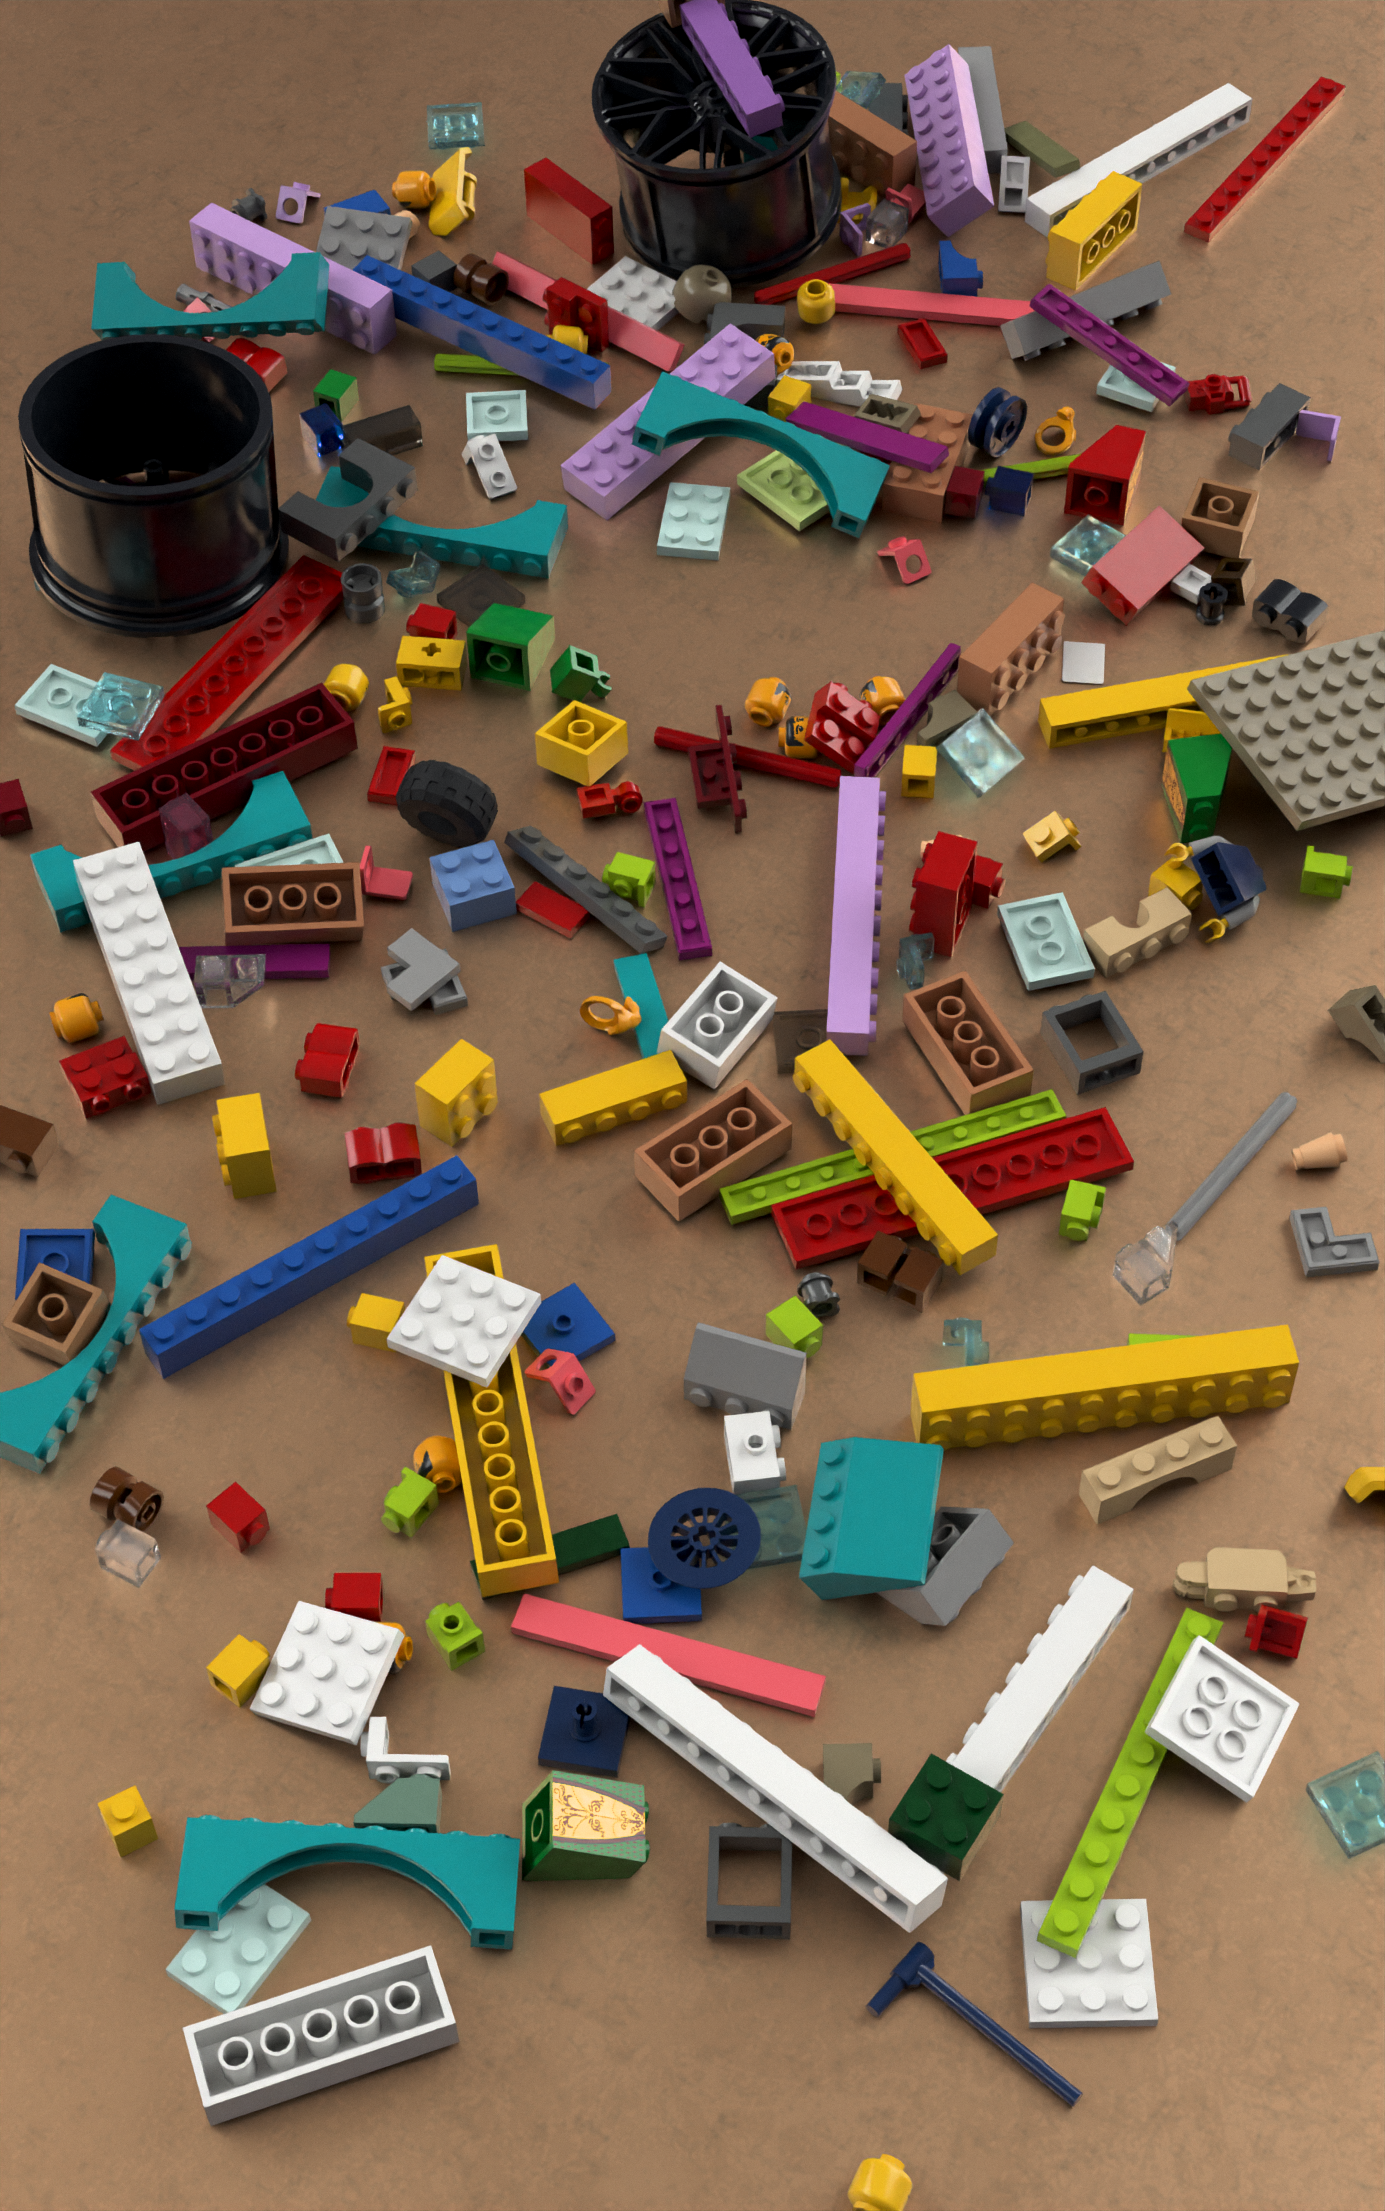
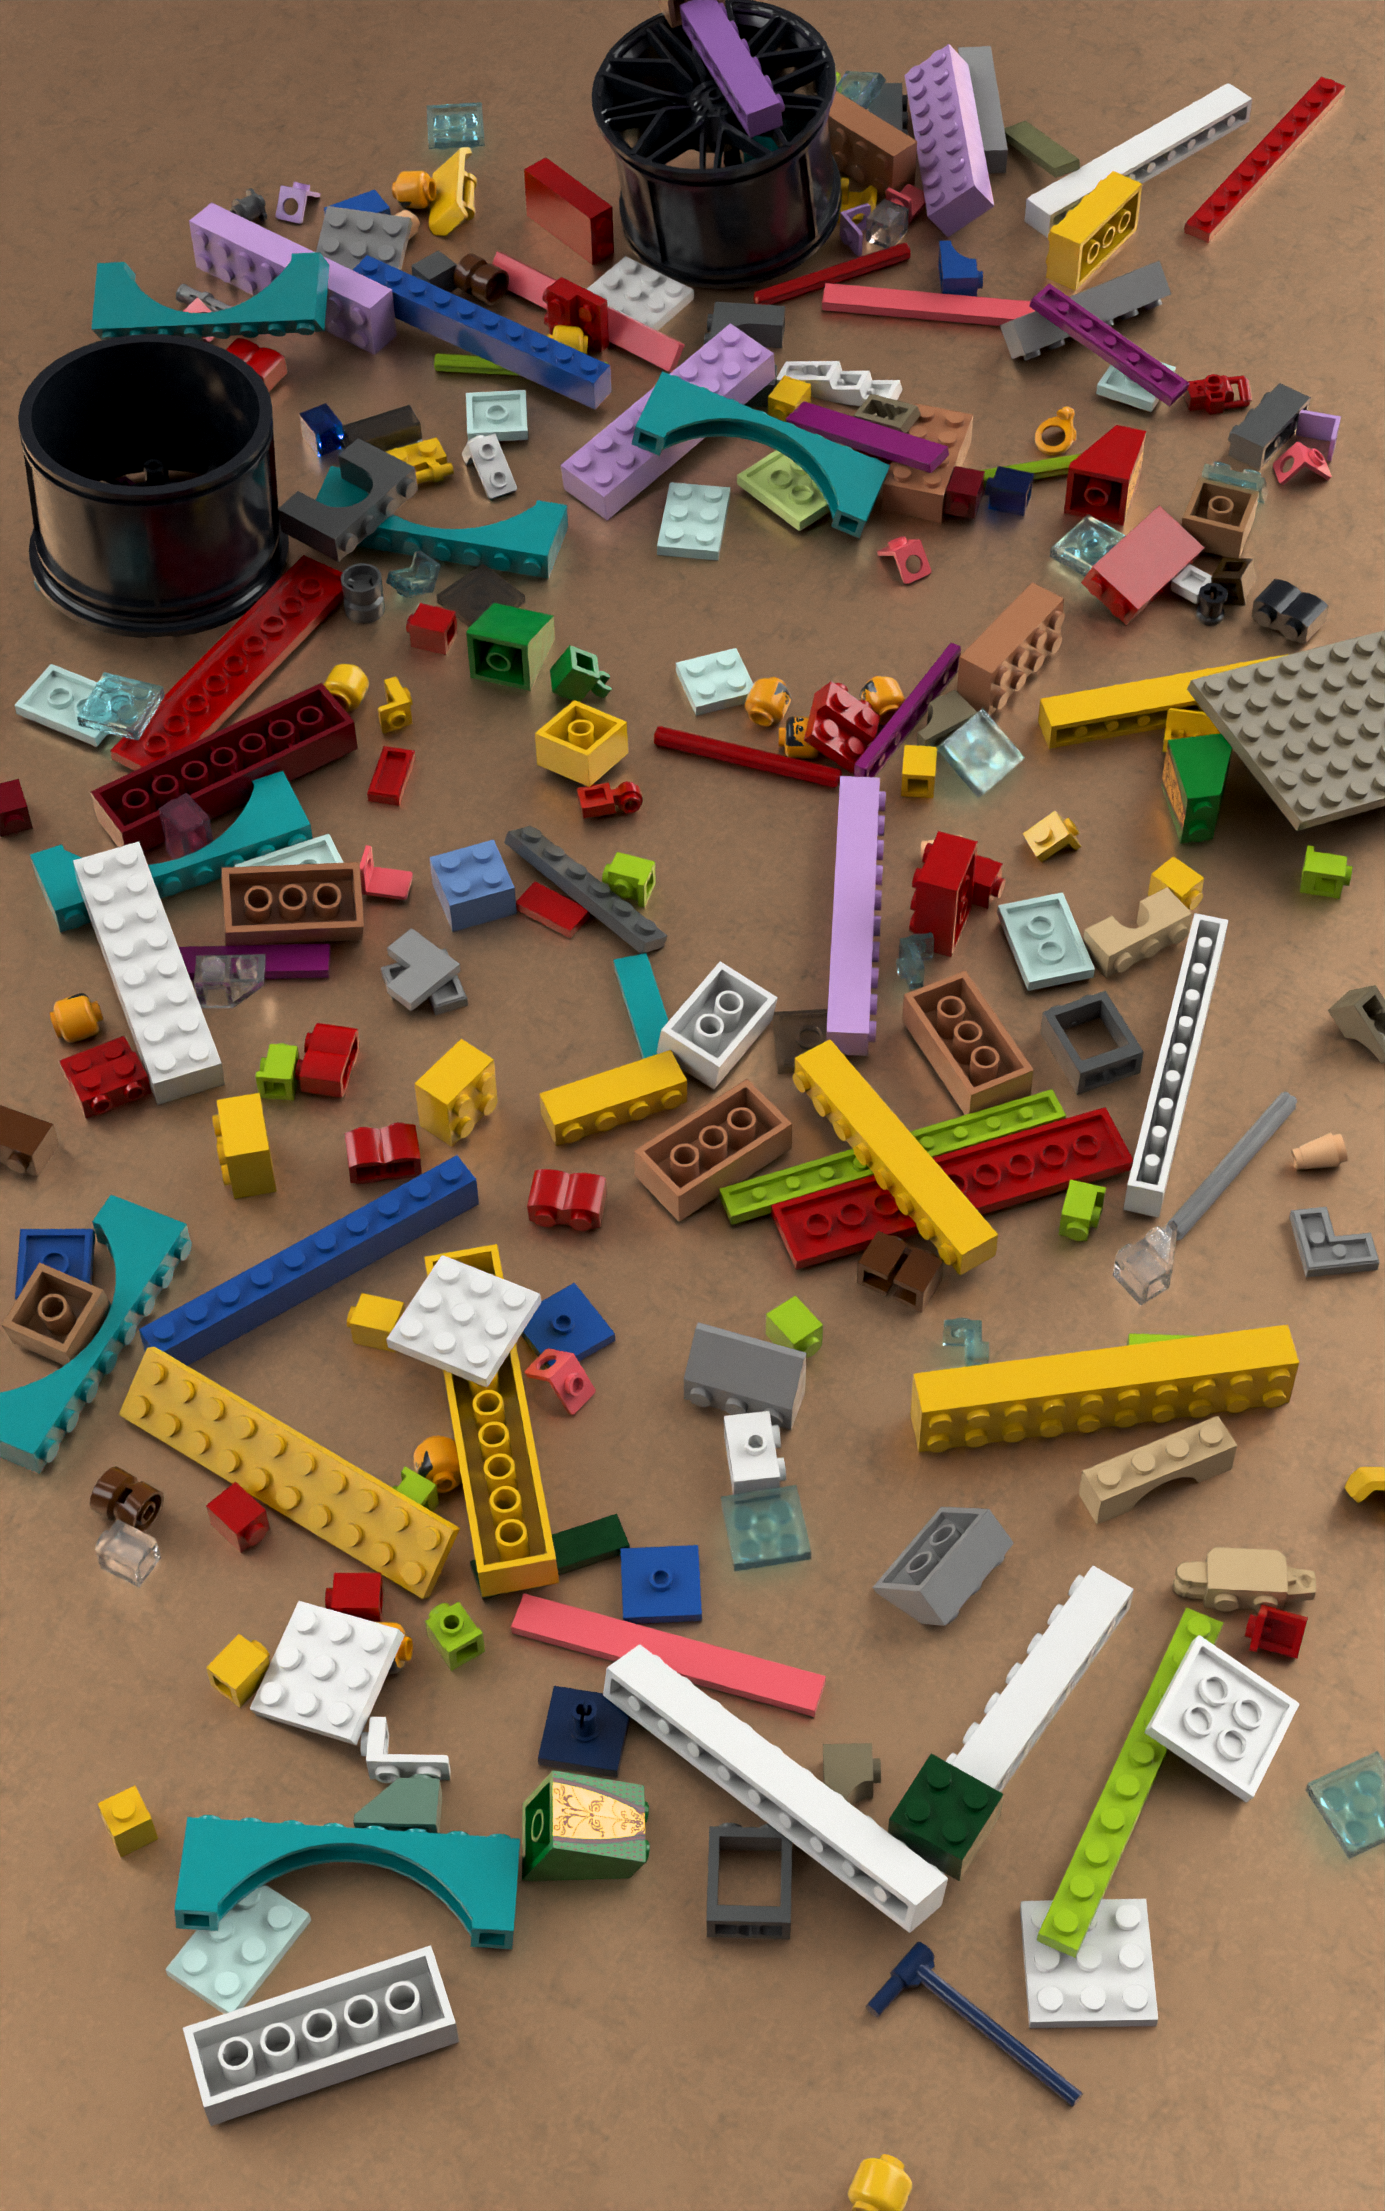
(277, 1072): none -> lime brick
(289, 1472): none -> yellow plate
(338, 392): green brick -> none
(427, 458): none -> yellow plate
(431, 663): yellow brick -> none
(446, 803): black tyre -> none
(567, 1199): none -> red brick
(624, 1019): light orange piece -> none
(677, 879): magenta tile -> none
(685, 1508): dark blue piece -> none
(699, 291): dark tan cylinder -> none
(714, 681): none -> light aqua plate
(714, 775): dark red bracket -> none
(781, 348): light orange head -> none
(816, 301): yellow head -> none
(818, 1295): dark grey brick -> none
(870, 1516): teal slope -> none
(922, 343): red tile -> none
(997, 422): dark blue wheel -> none
(1013, 184): white slope -> none
(1083, 662): white sticker -> none
(1175, 1066): none -> white brick
(1228, 877): dark blue torso -> none
(1248, 479): none -> clear light blue plate
(1303, 458): none -> coral bracket

